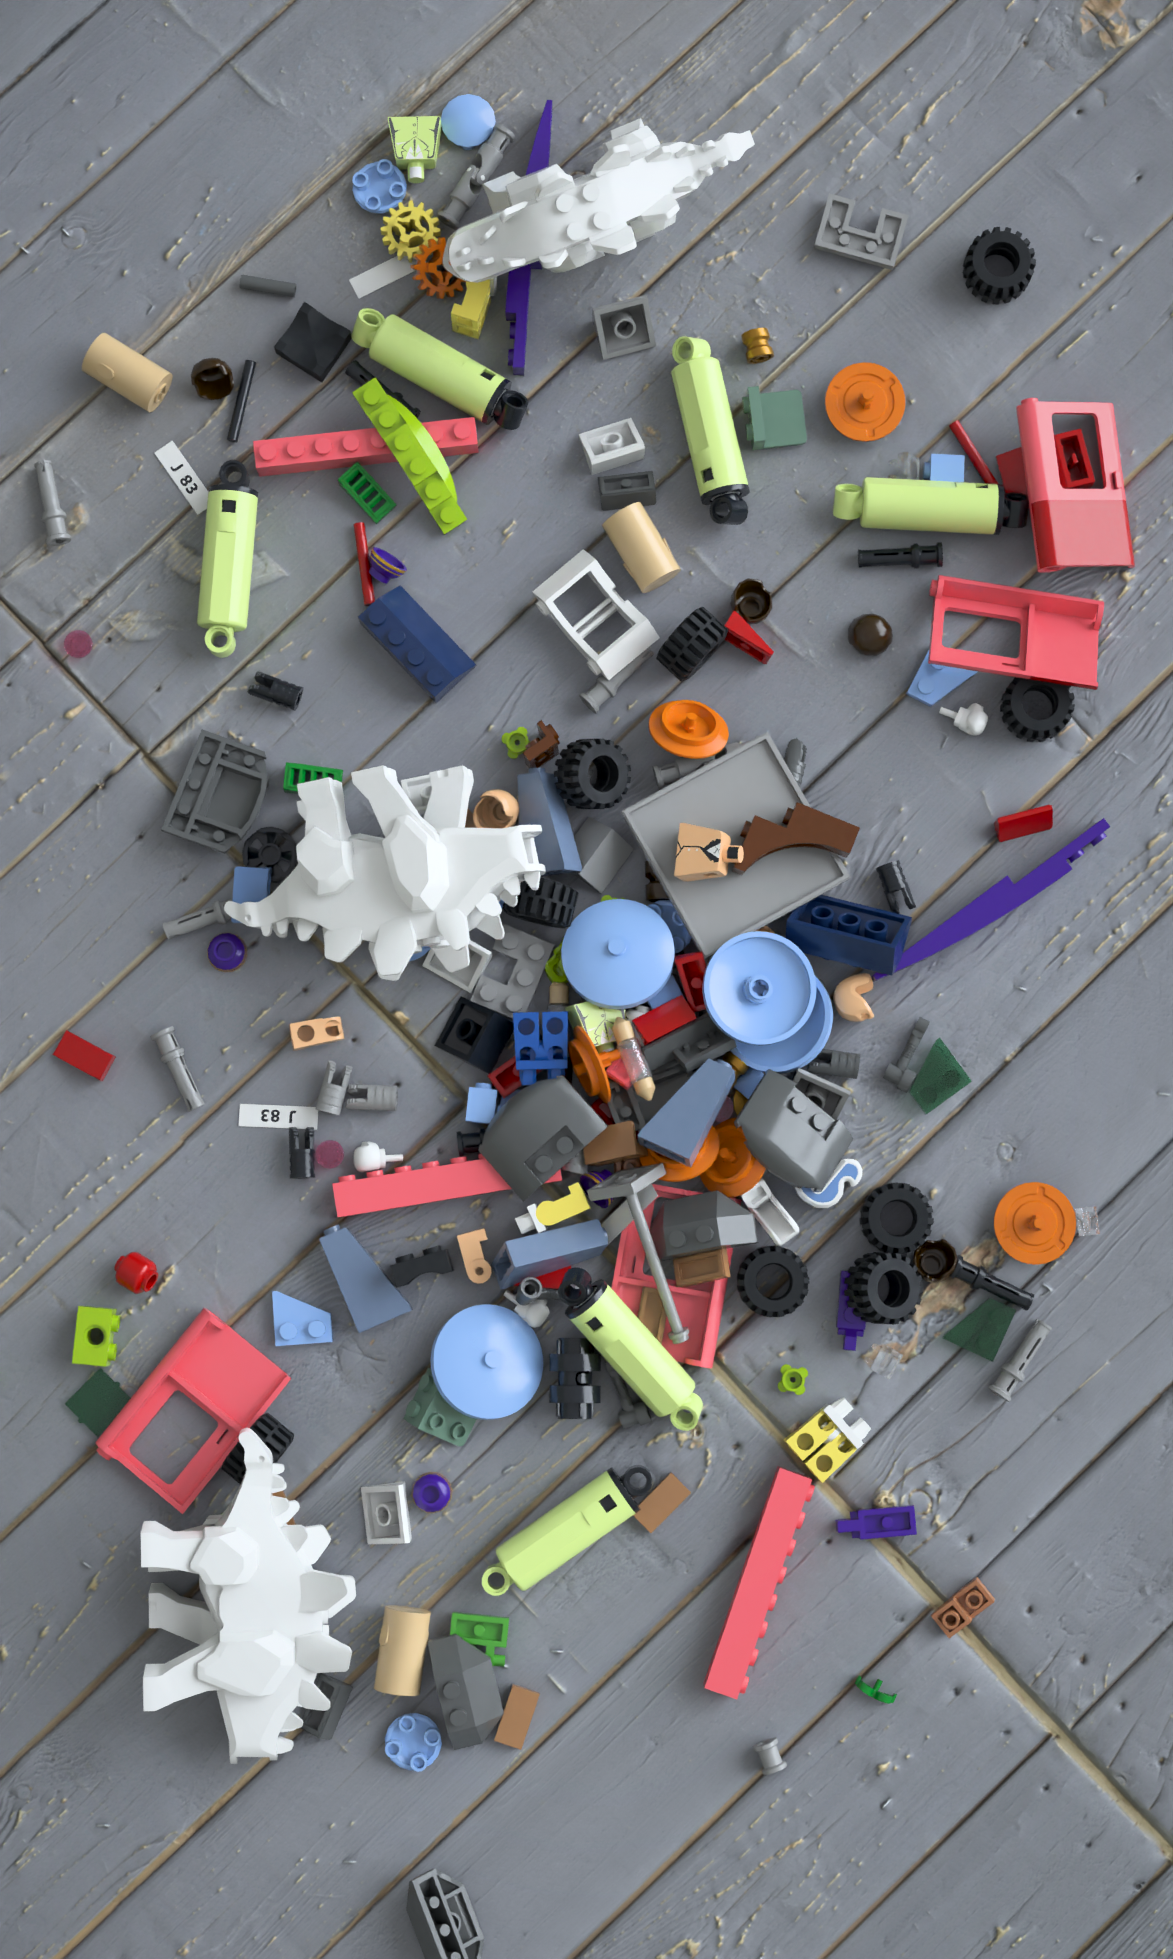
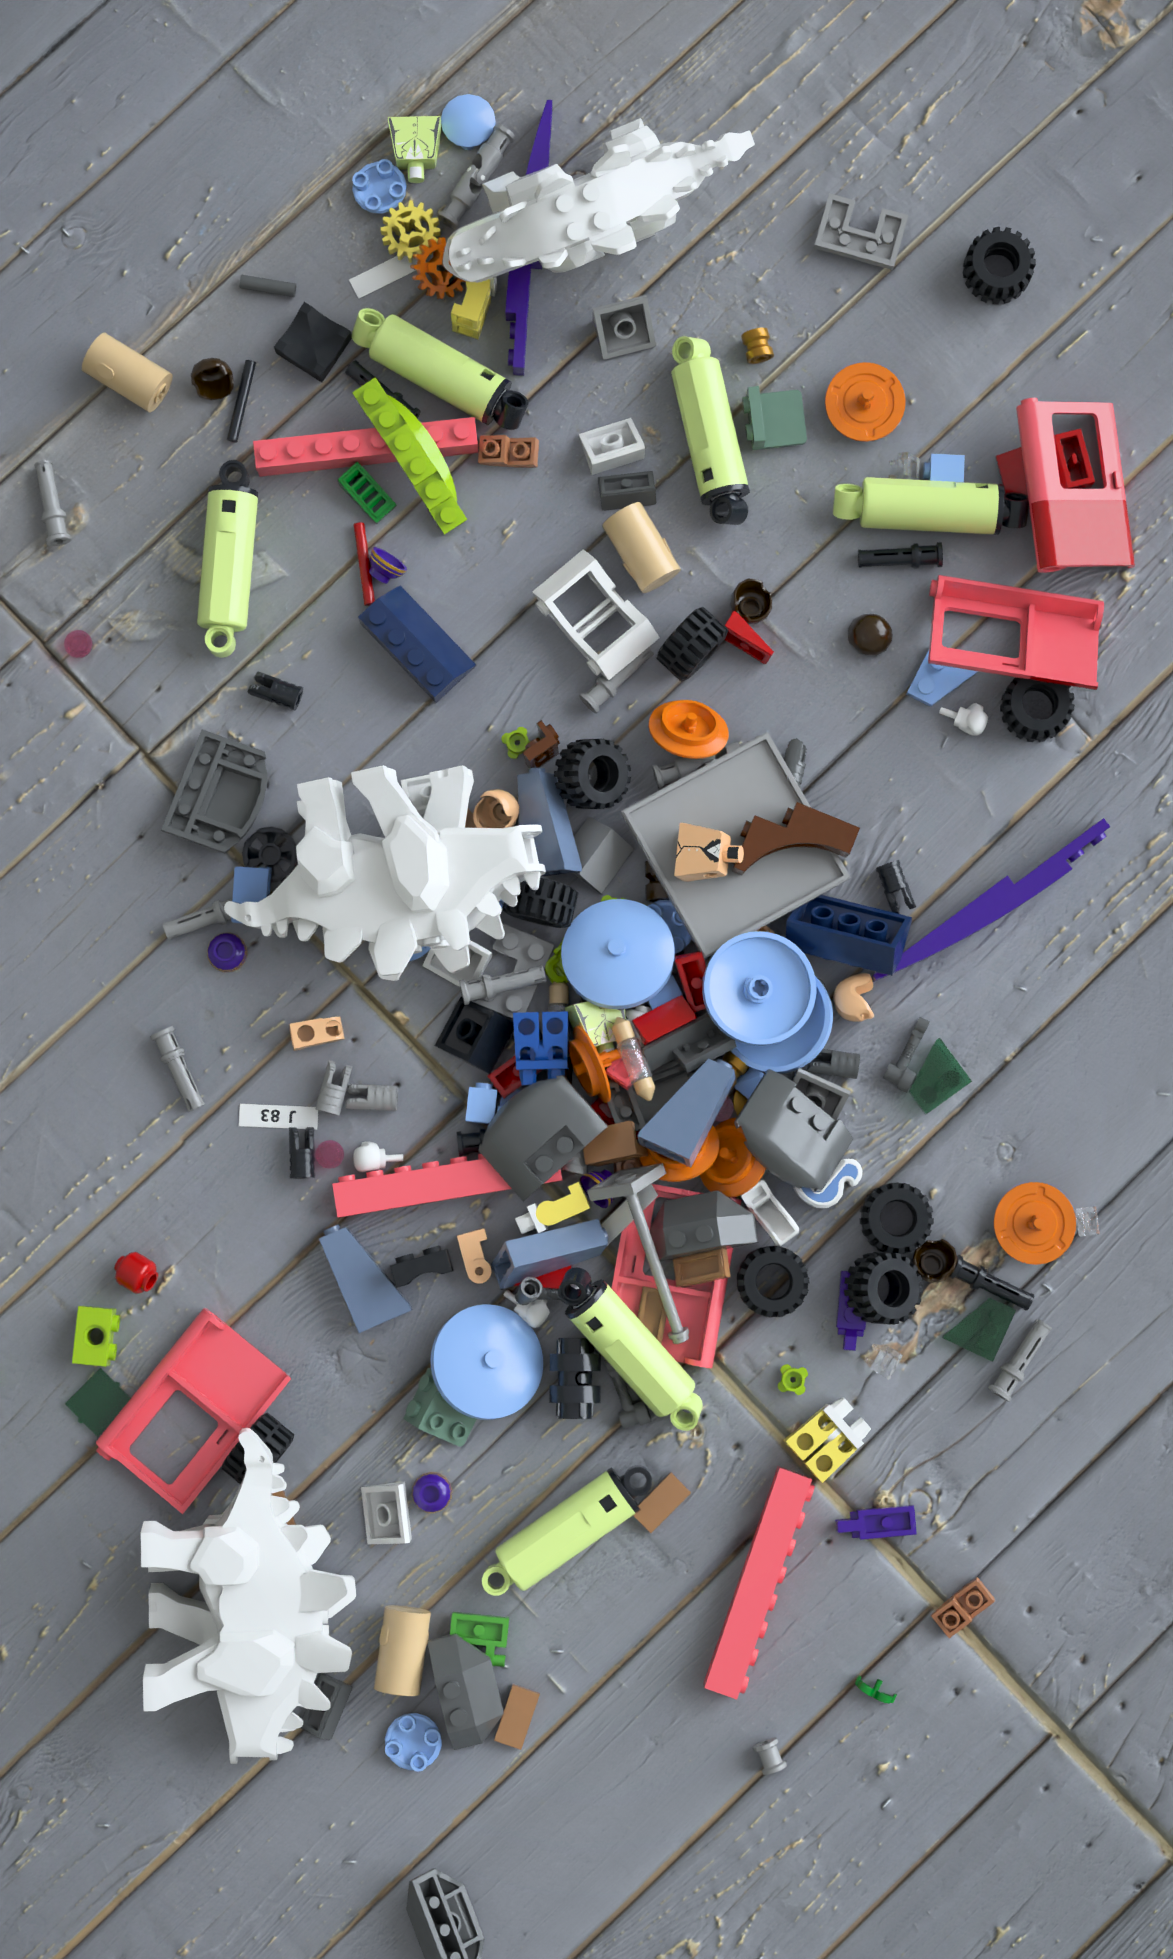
(84, 1055): red slope -> none
(183, 476): white sticker -> none
(290, 768): green slope -> none
(299, 1322): light blue wing -> none
(489, 986): none -> light grey pin
(508, 452): none -> nougat slope
(972, 453): red bar -> none
(1024, 823): red slope -> none

